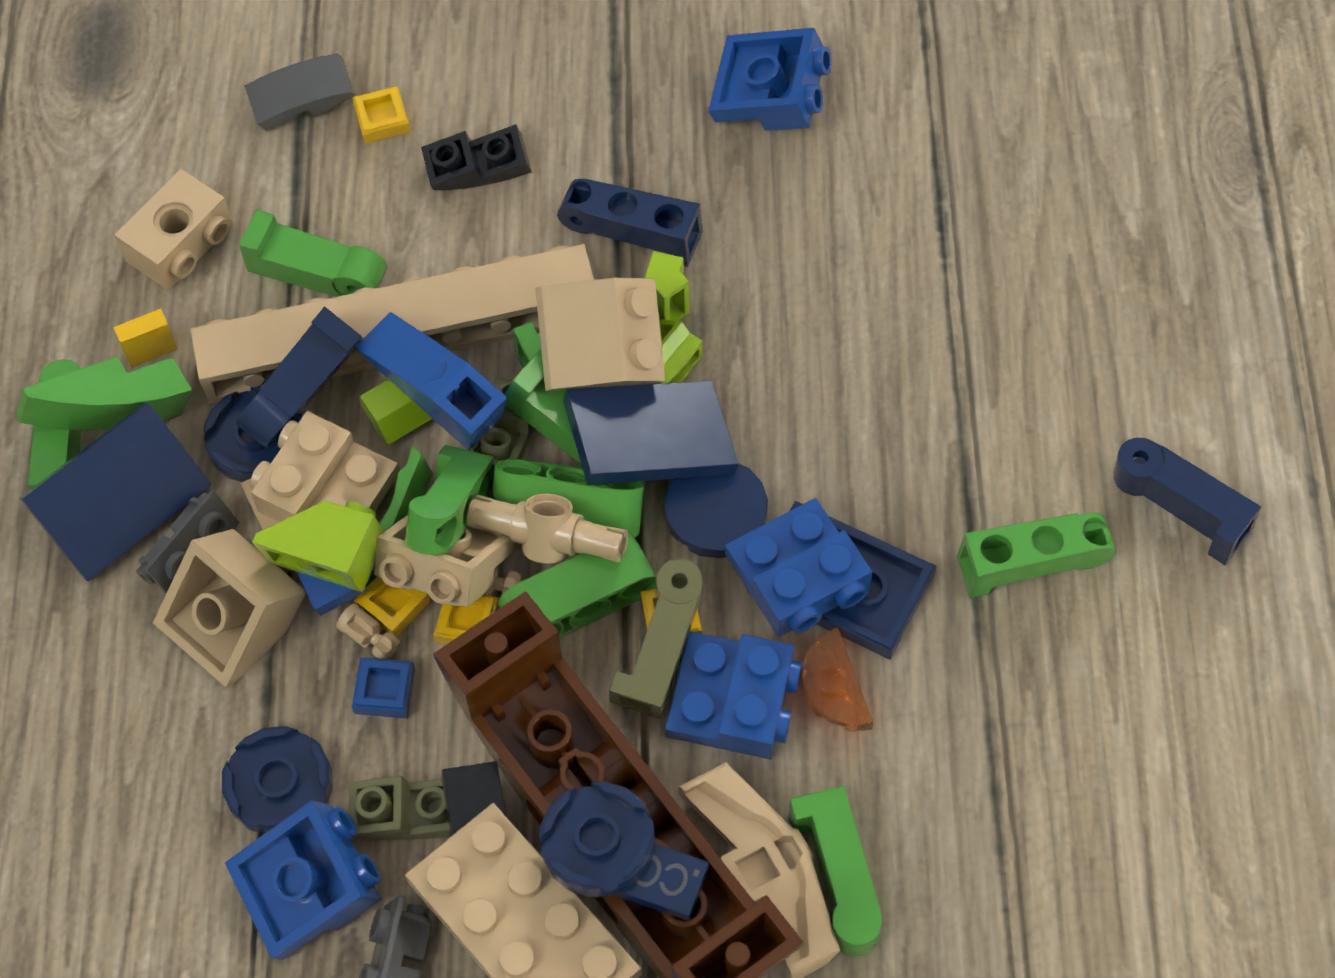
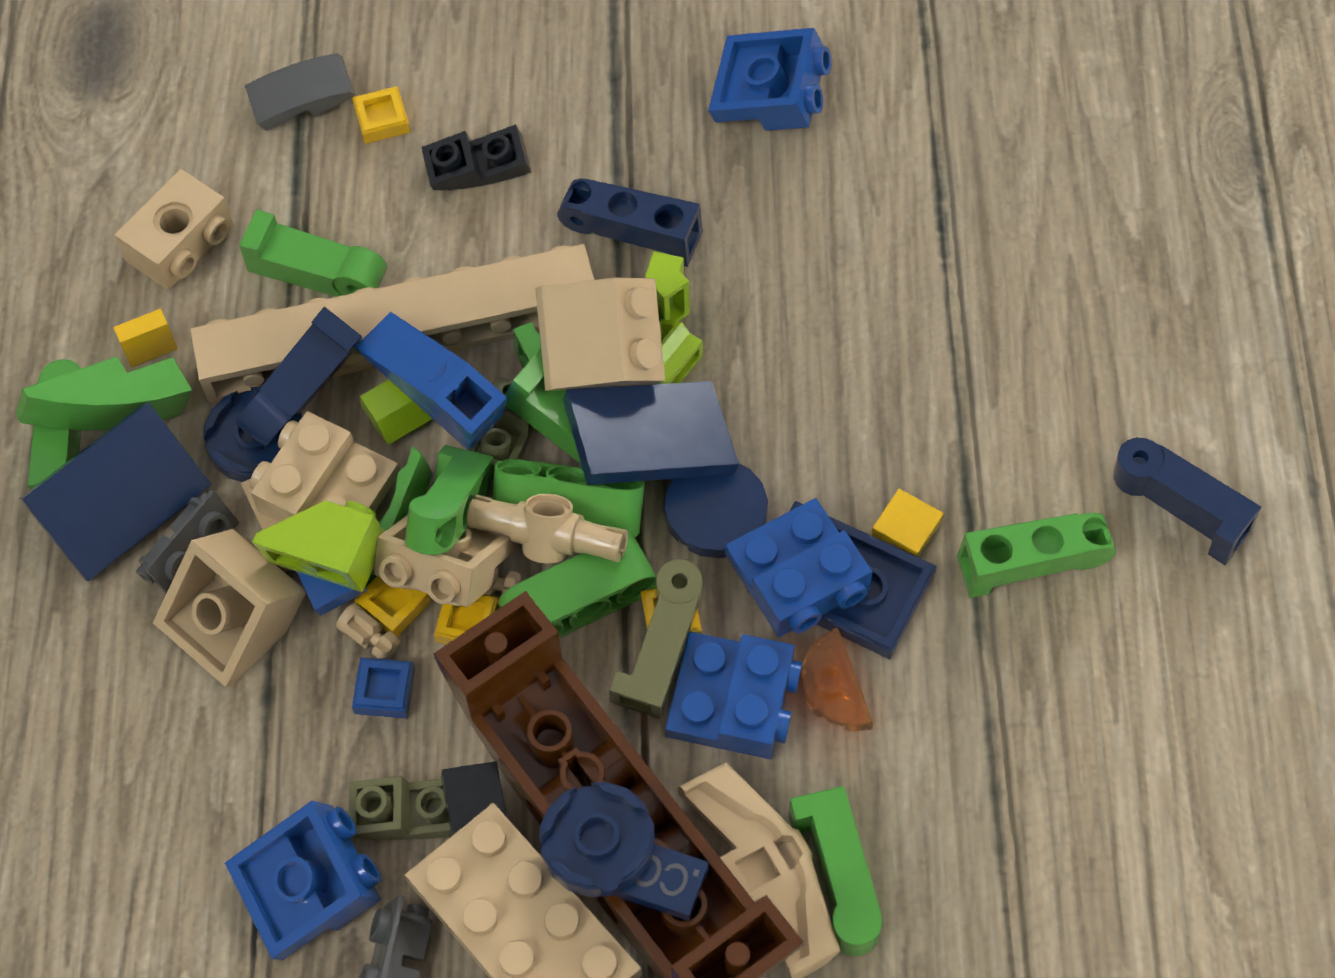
(275, 777): dark blue tile -> none
(907, 523): none -> yellow tile

